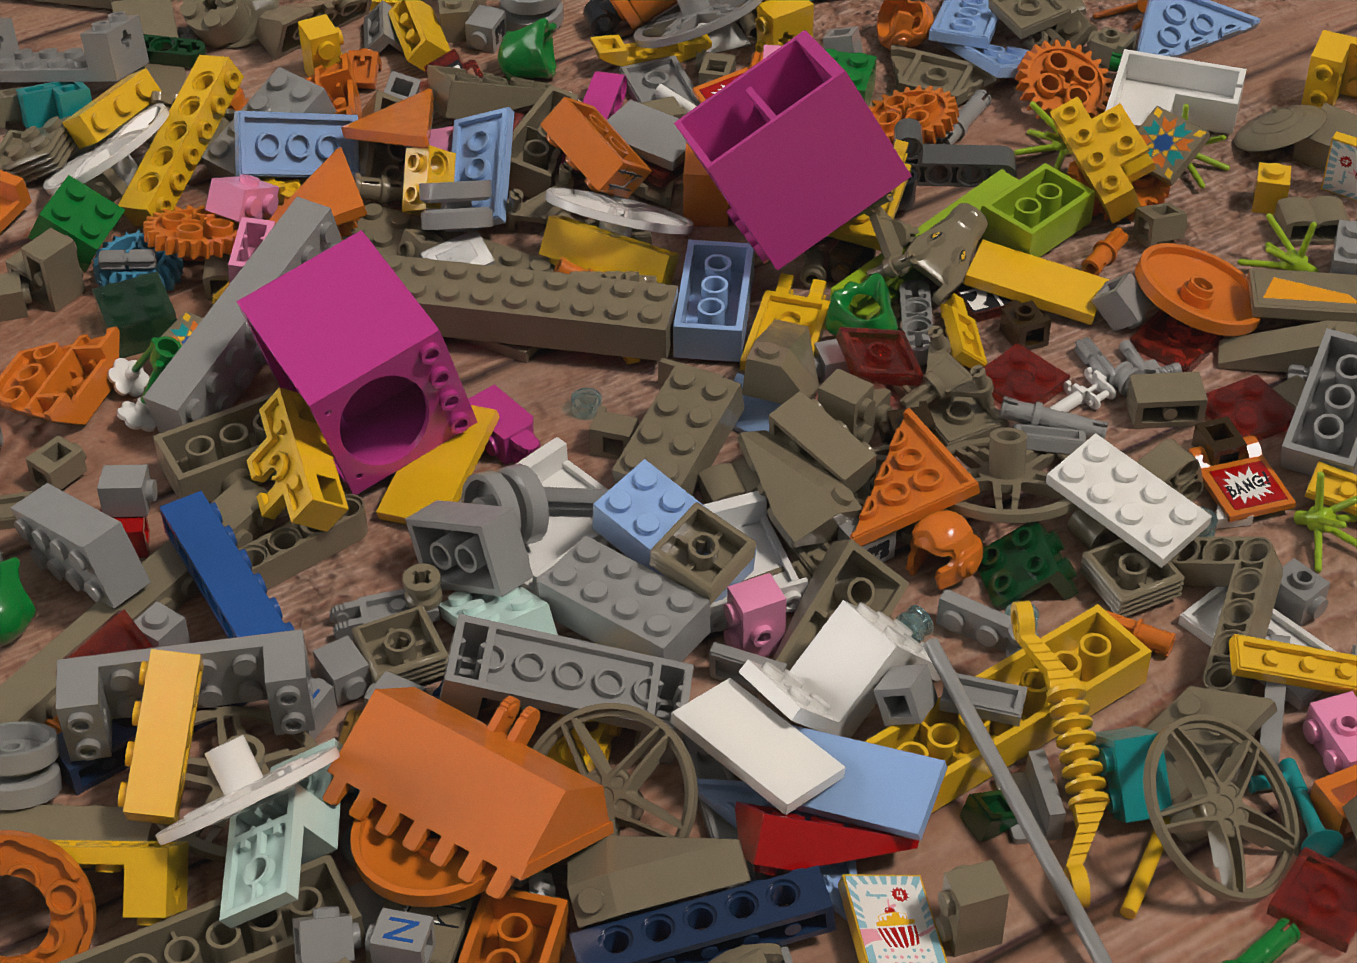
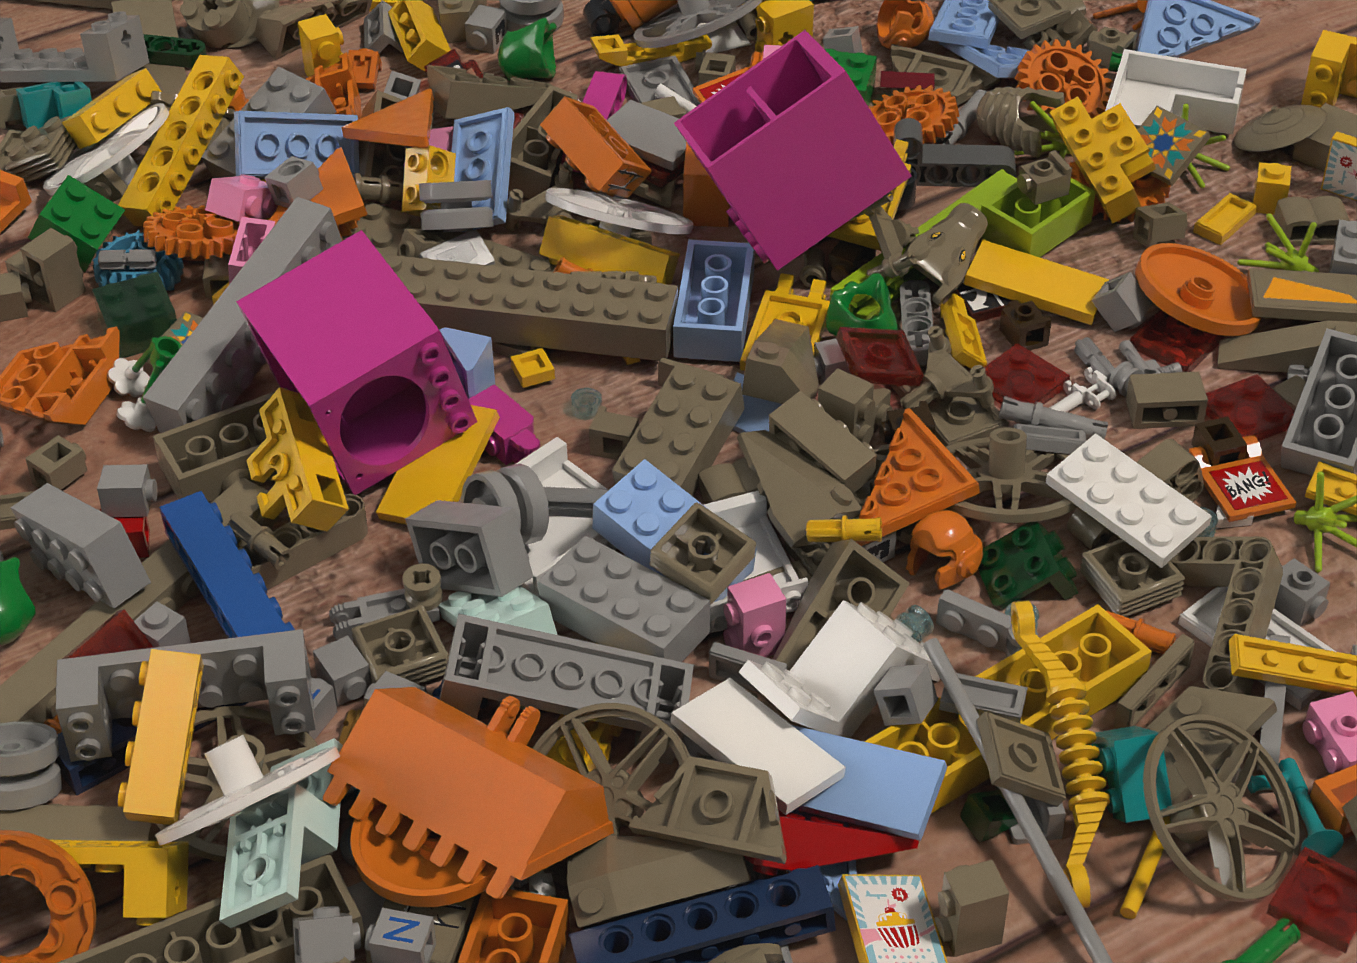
(260, 539): none -> dark tan axle
(292, 180): none -> light grey brick
(472, 359): none -> light blue slope
(532, 367): none -> yellow plate
(717, 809): none -> dark tan wing
(844, 529): none -> yellow axle
(906, 79): none -> dark red sticker
(1000, 118): none -> dark tan hair
(1021, 759): none -> dark tan tile
(1045, 178): none -> dark tan brick
(1105, 252): orange axle -> none
(1154, 683): none -> dark tan tile
(1225, 218): none -> yellow tile

